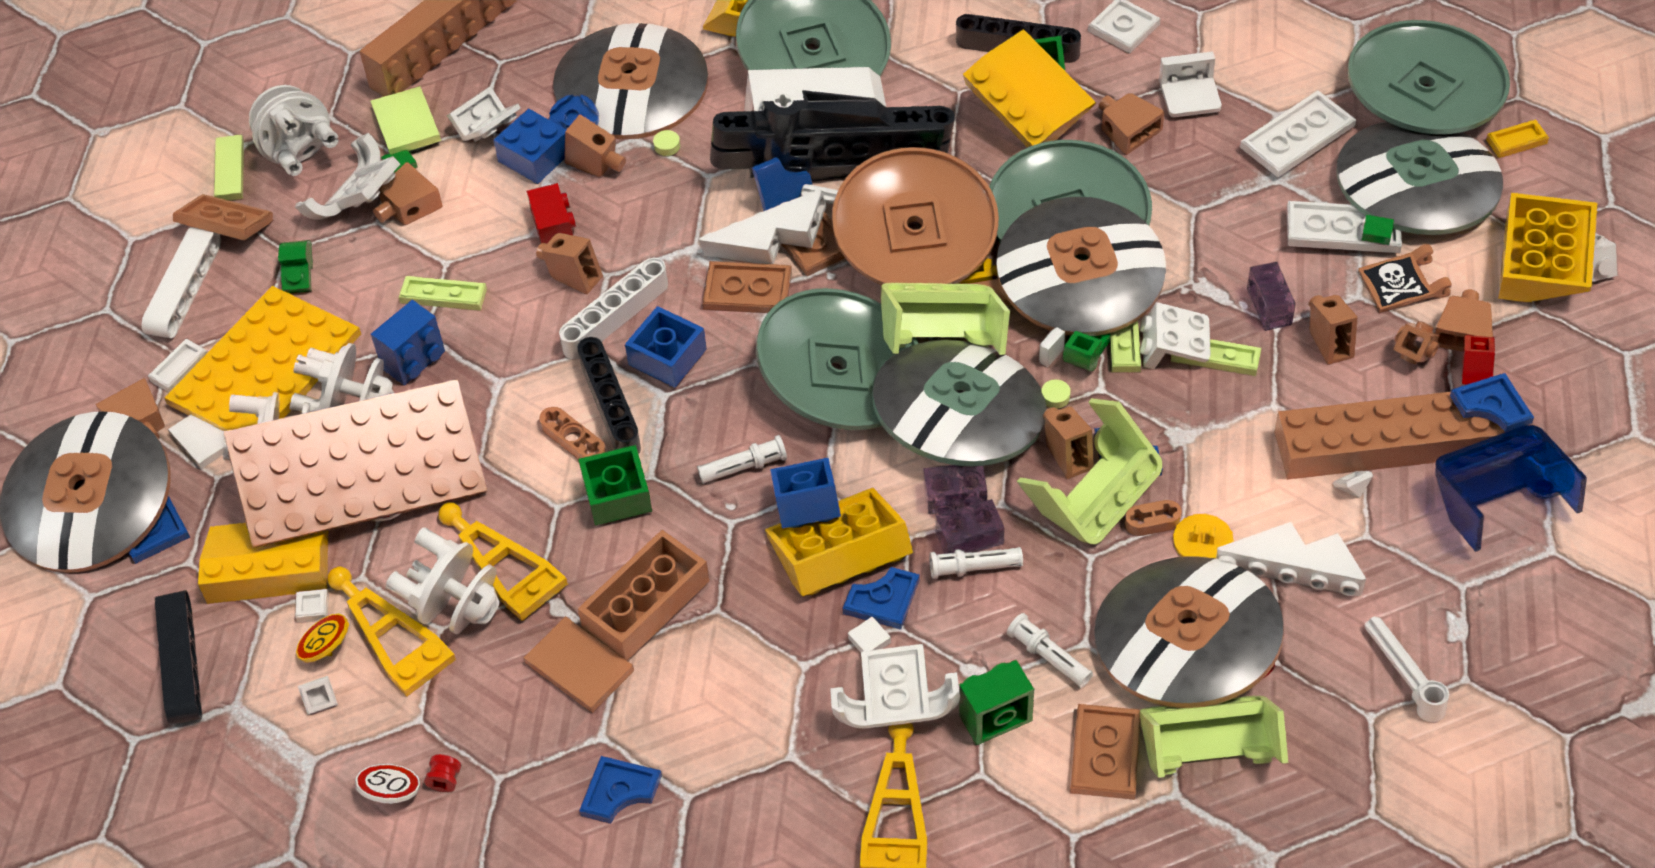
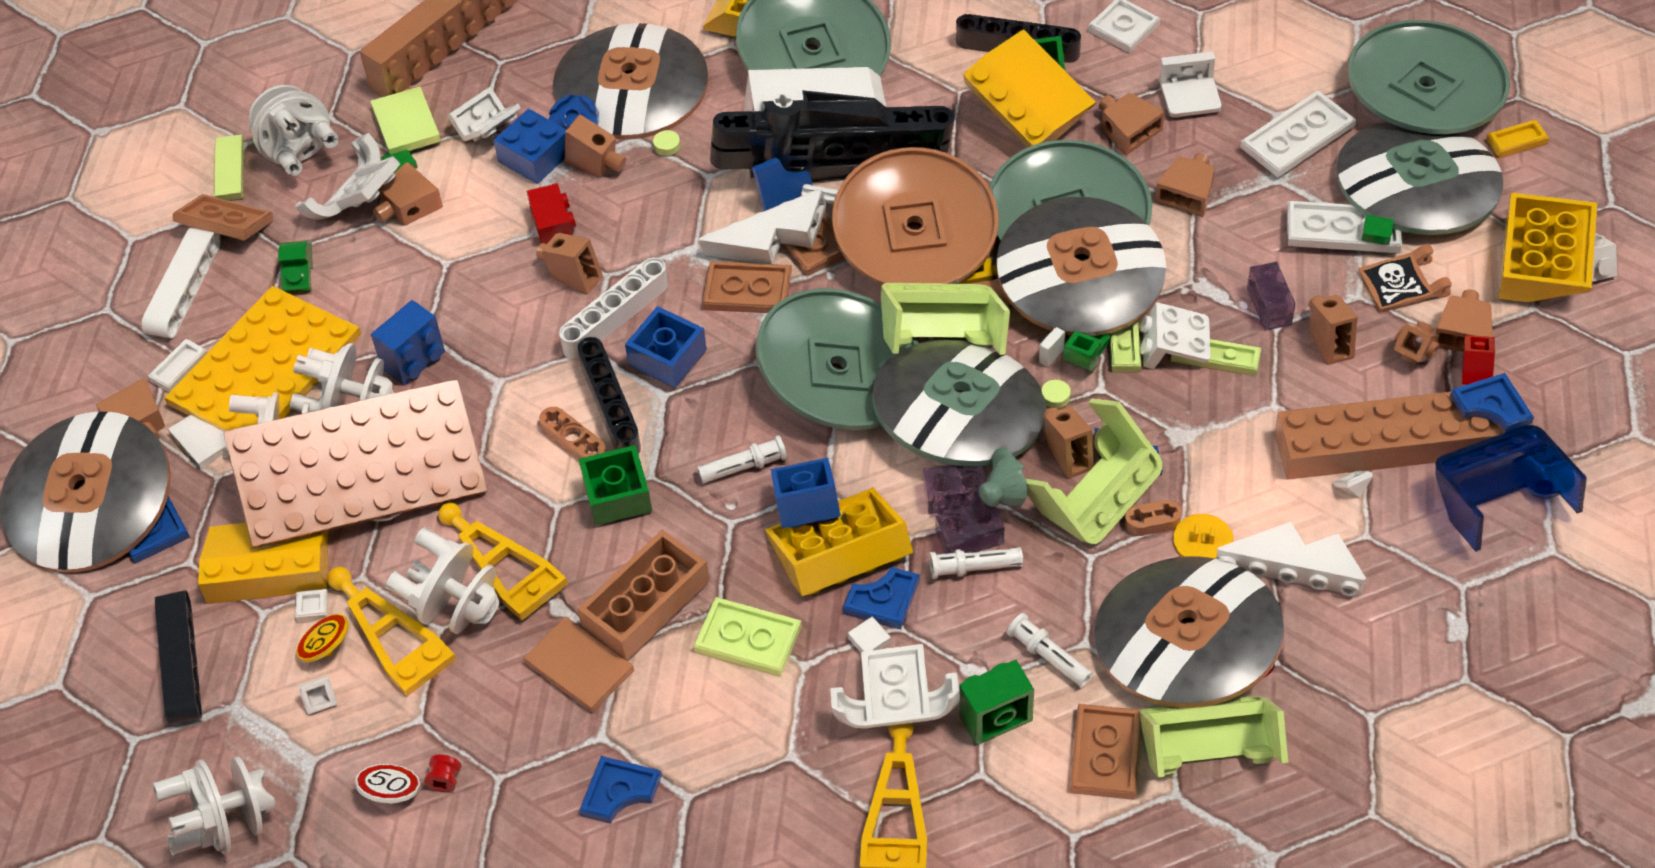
(208, 821): none -> white piece
(443, 293): yellowish green tile -> none
(747, 636): none -> yellowish green tile
(1006, 481): none -> sand green hair
(1187, 184): none -> nougat torso
(1423, 689): white axle -> none

